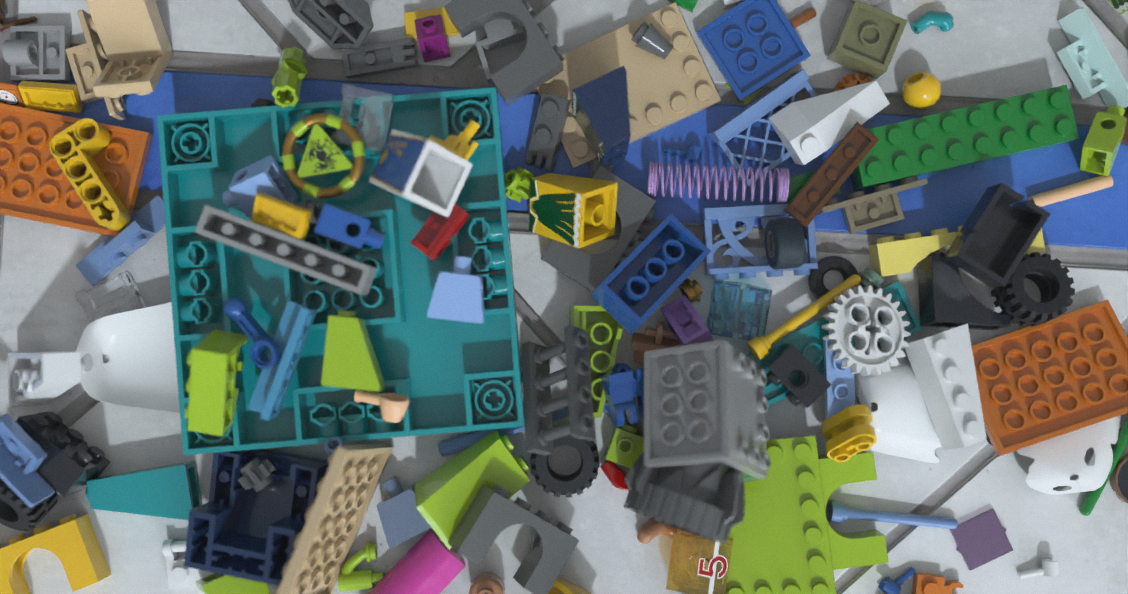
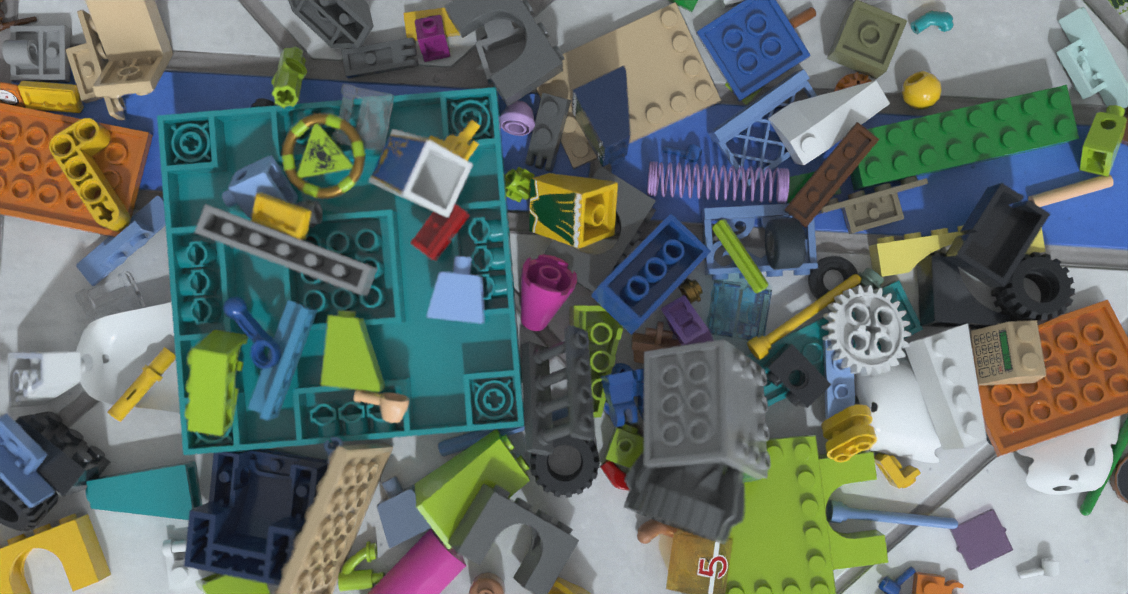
(142, 384): none -> yellow pin
(256, 474): dark grey gear -> none
(335, 224): blue torso -> none
(517, 119): none -> lavender cone
(544, 289): none -> dark pink cone
(651, 40): dark grey cone -> none
(740, 256): none -> lime axle
(891, 469): none -> yellow bracket
(1008, 353): none -> tan slope

